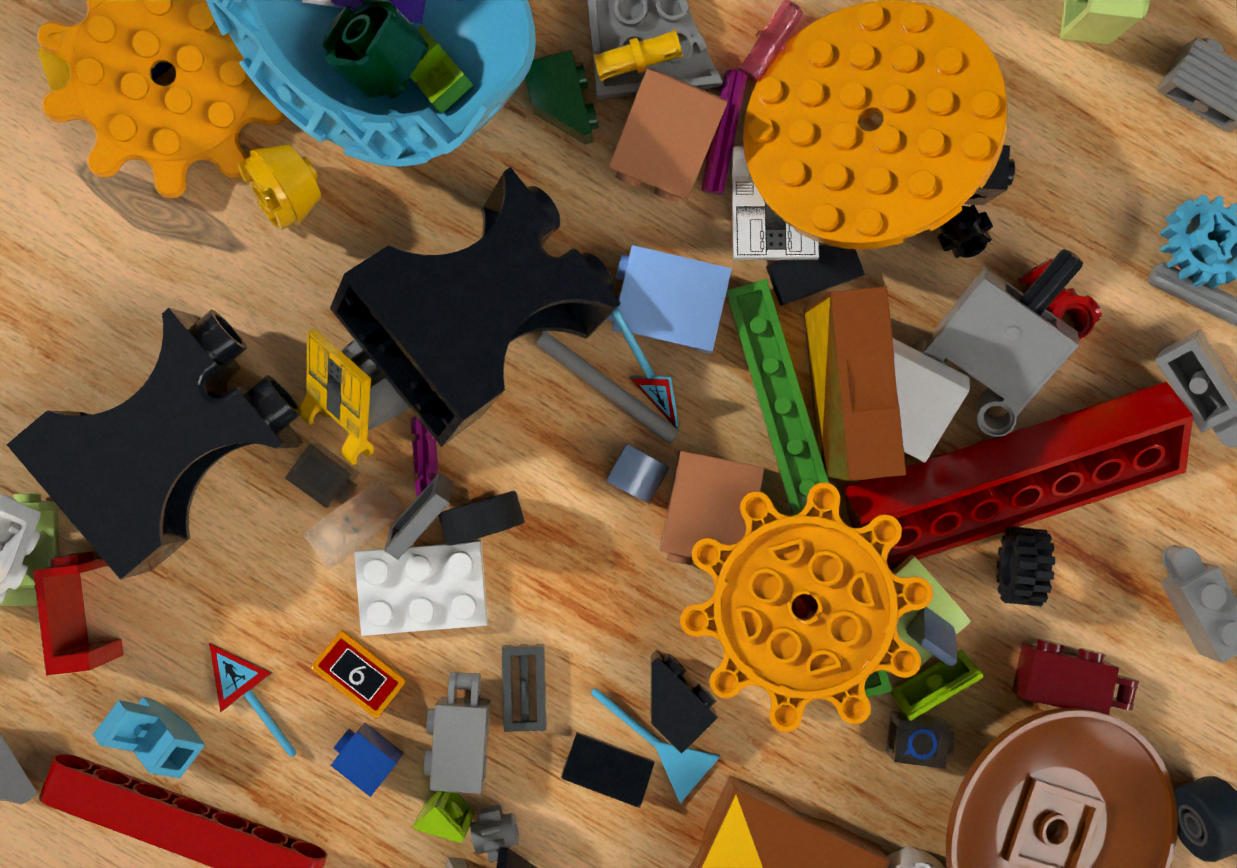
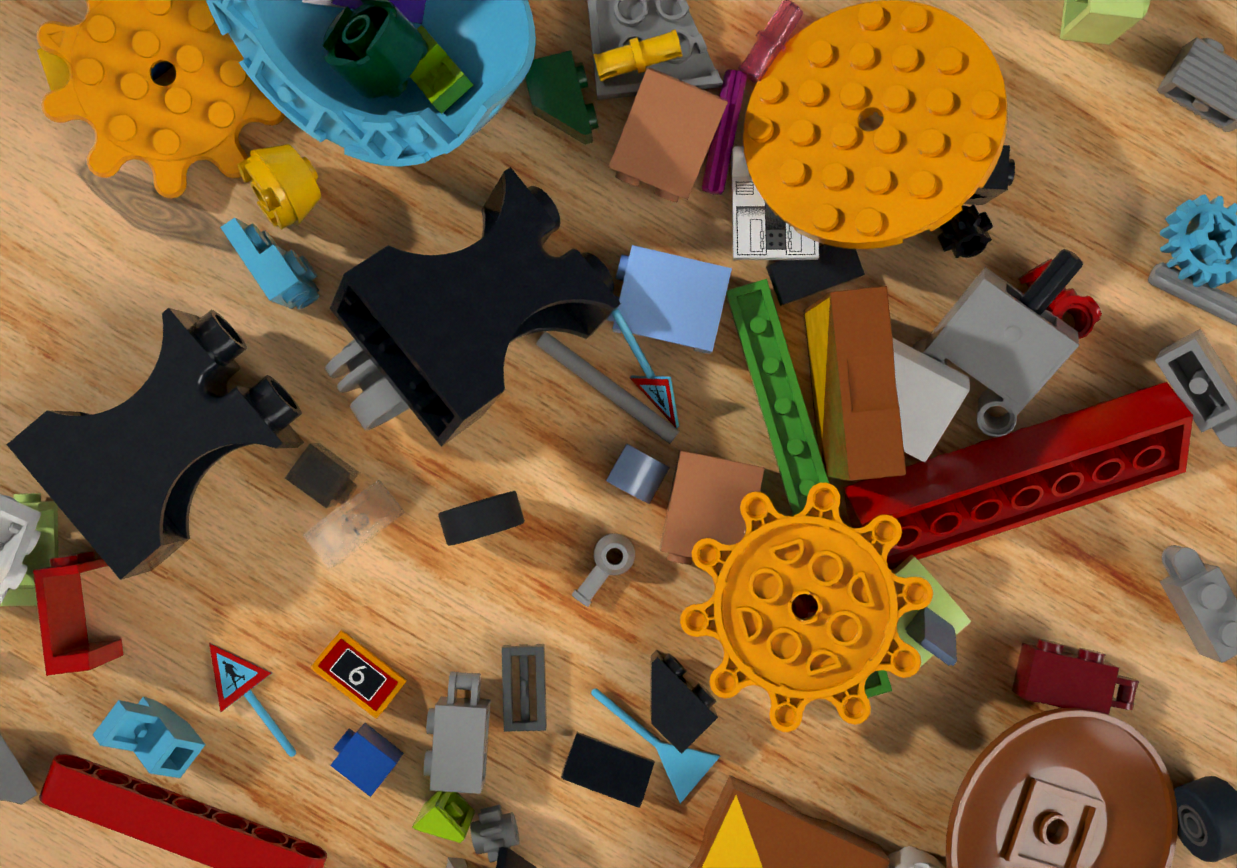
(278, 272): none -> medium azure plate
(337, 390): yellow flag -> none
(418, 516): dark grey tile -> none
(422, 590): white plate -> none
(423, 455): magenta axle -> none
(604, 567): none -> light grey bar
(919, 741): clear smoke brick -> none
(935, 685): lime slope -> none
(1025, 566): black tyre -> none

